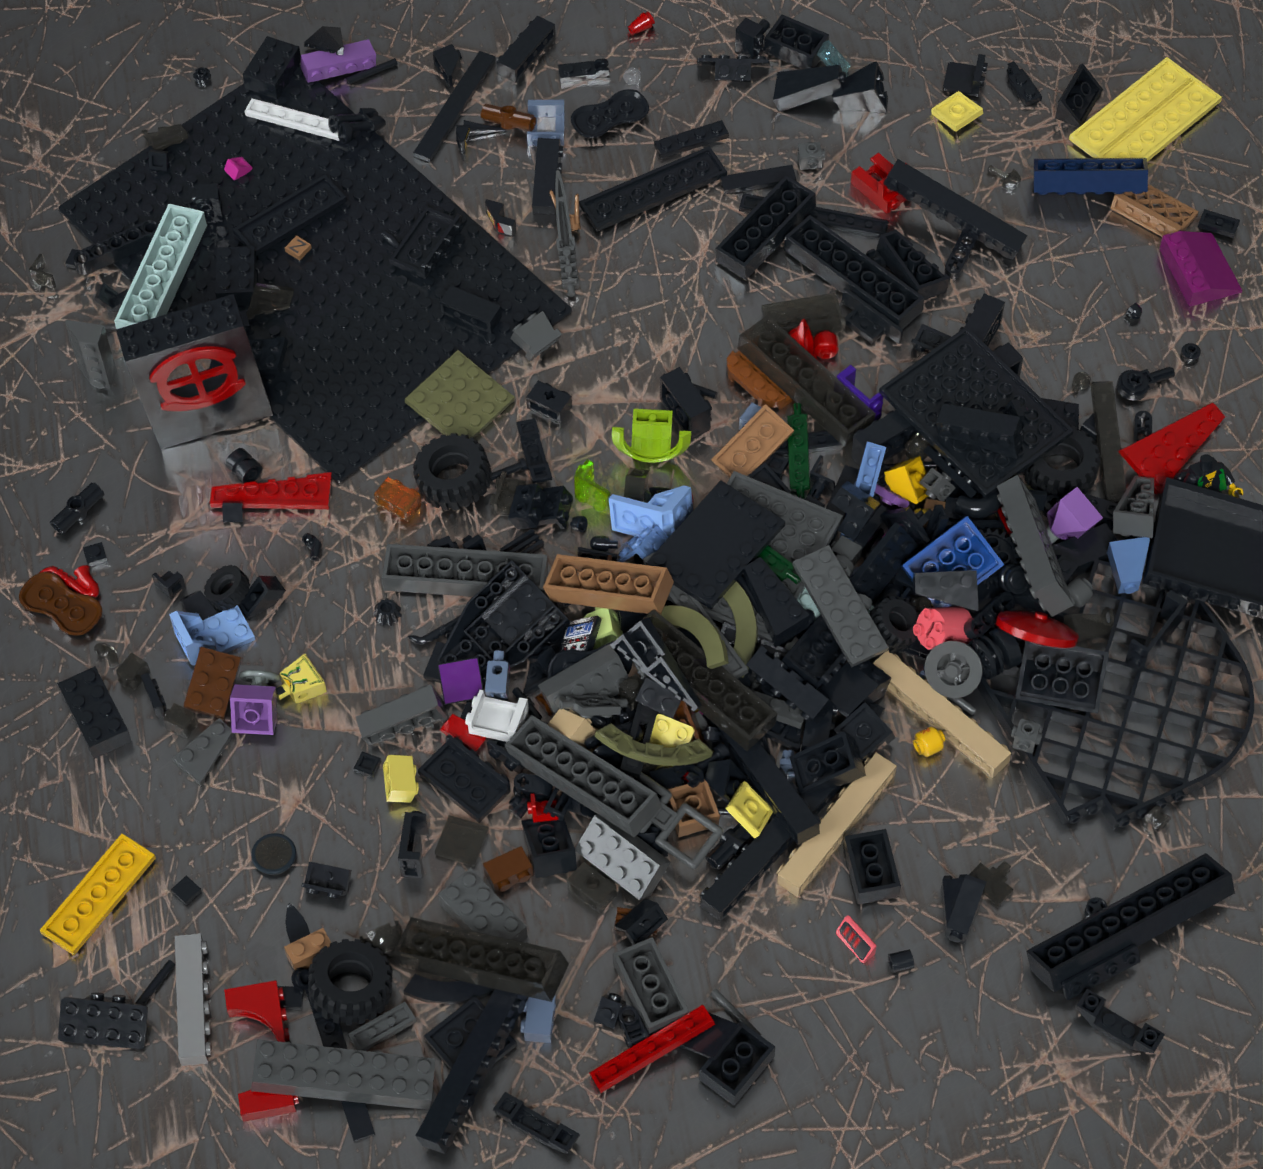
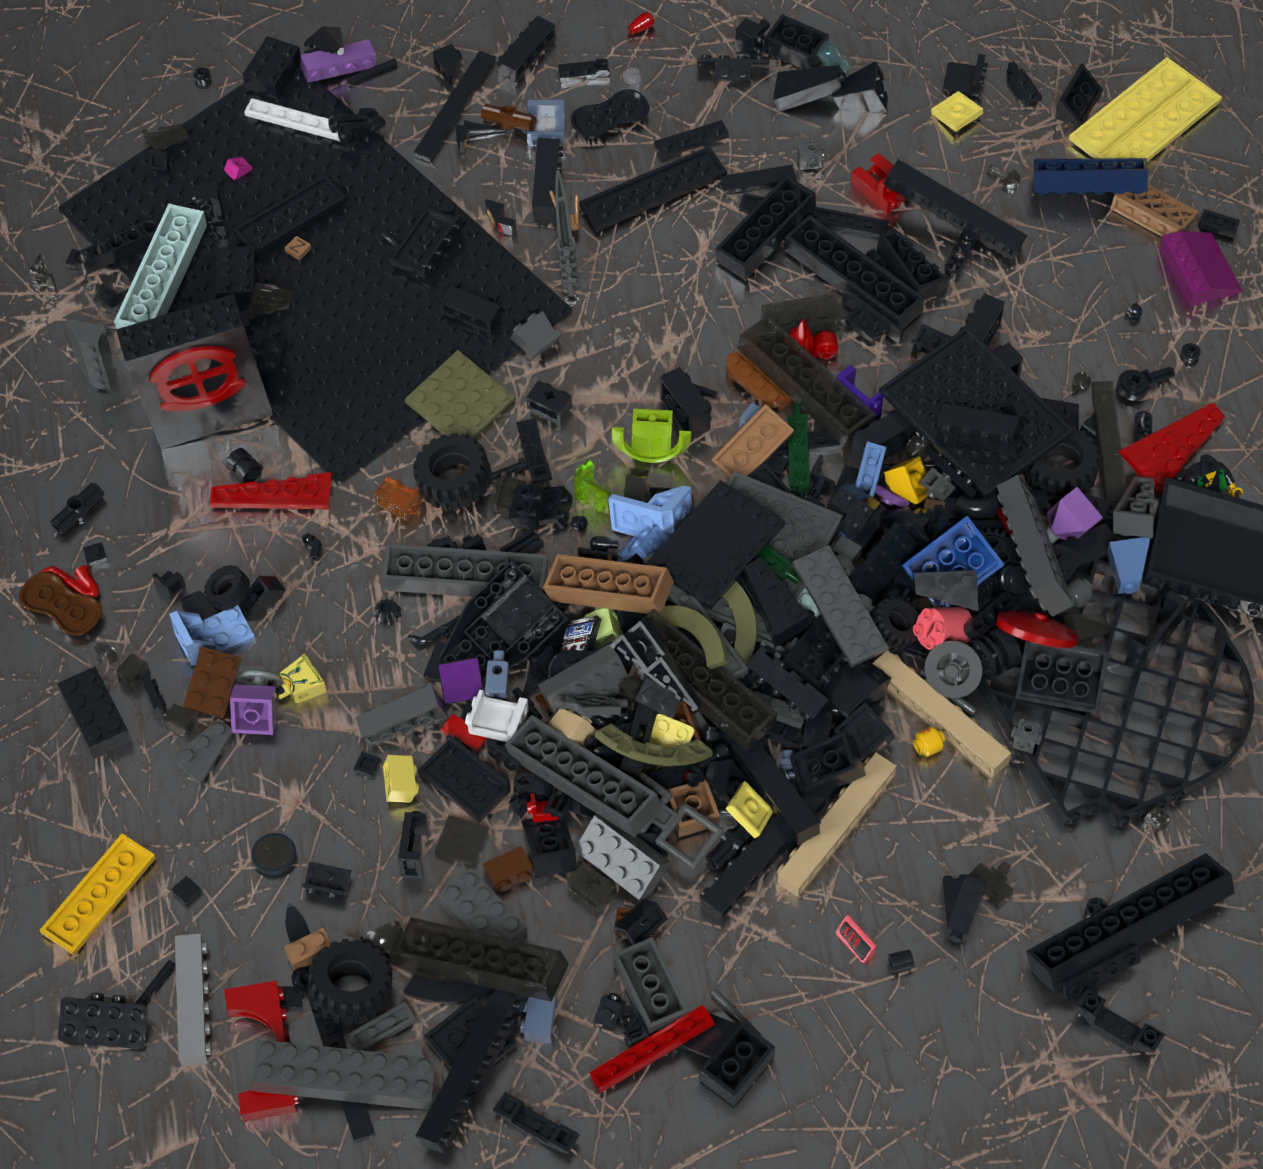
(232, 511): black tile -> none
(871, 866): black brick -> none

